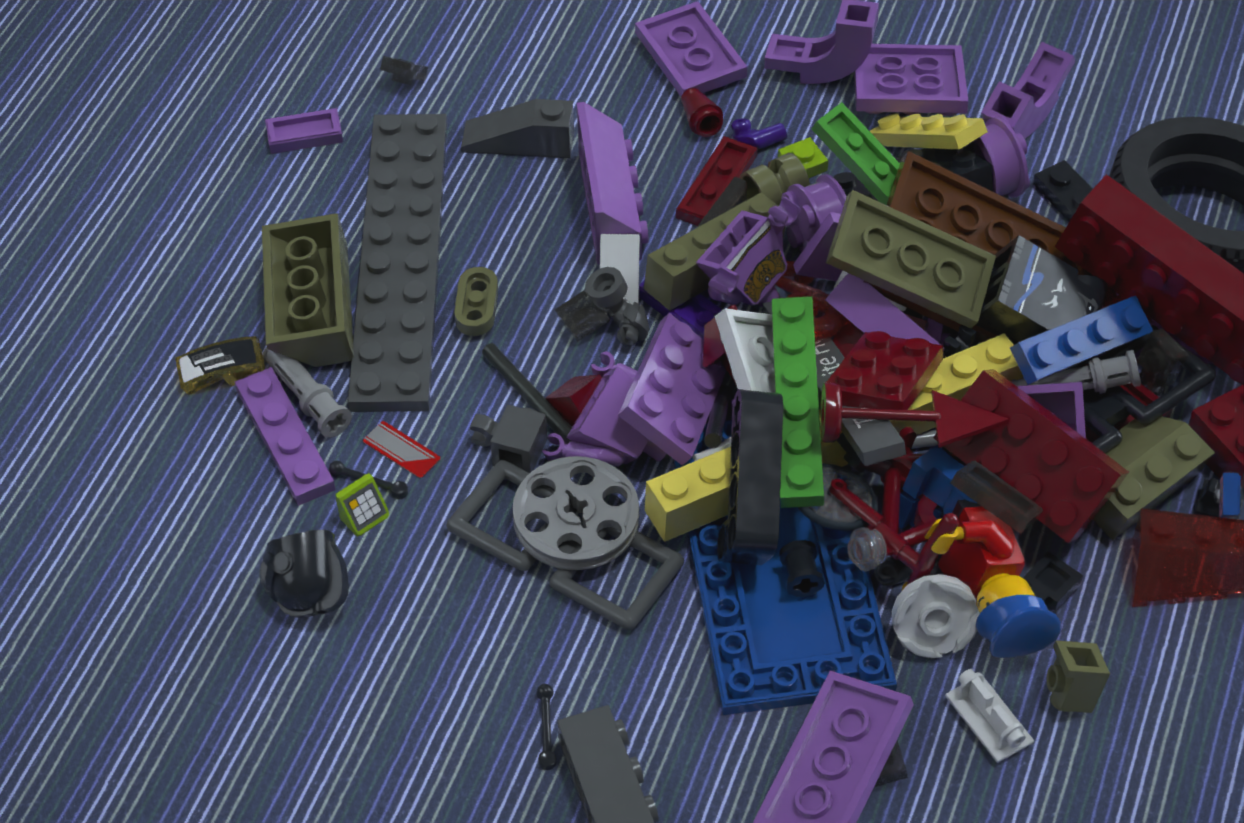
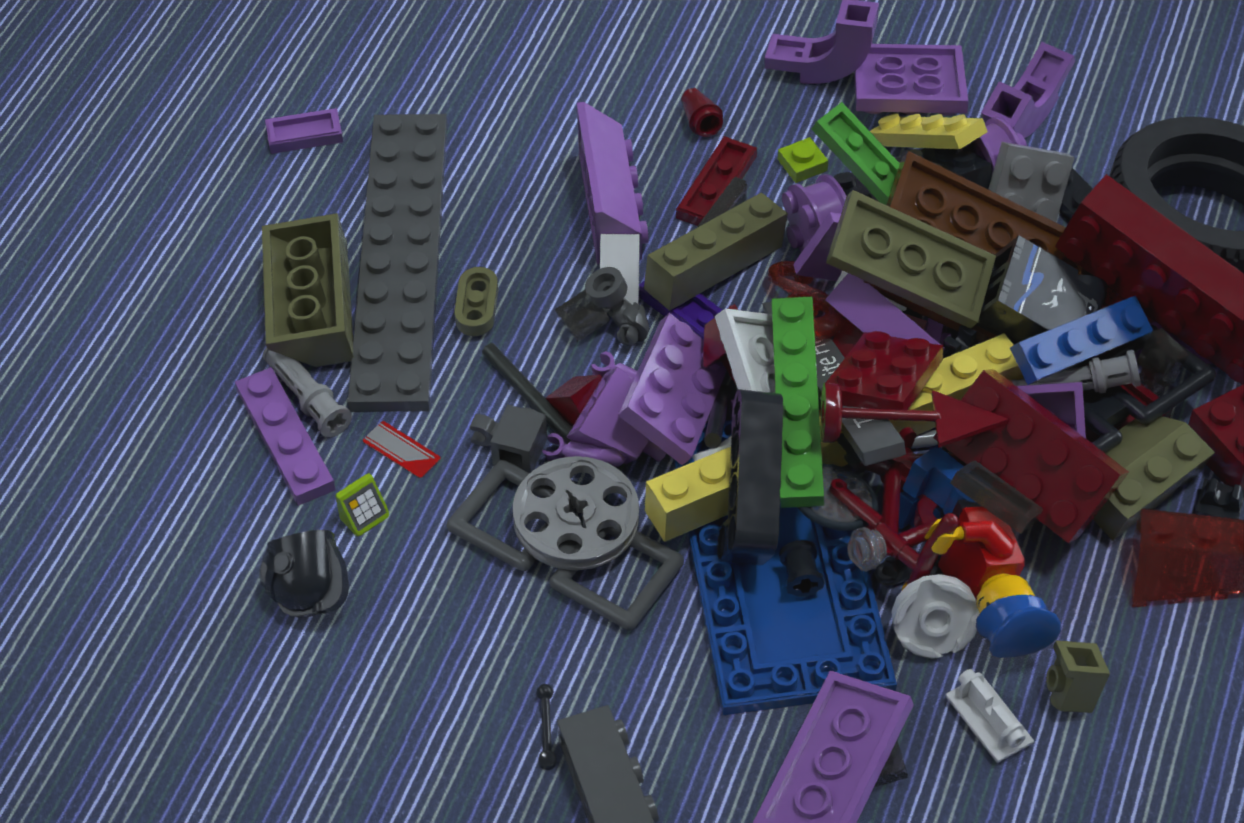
(218, 361): slope -> none
(398, 489): black hinge -> none
(403, 70): clear smoke plate -> none
(525, 129): dark grey slope -> none
(691, 49): medium lavender plate -> none
(749, 256): medium lavender torso -> none
(758, 138): dark purple arm -> none
(776, 177): olive wheel -> none
(1032, 177): none -> light grey plate
(1053, 580): black plate -> none
(1230, 495): blue tile -> none

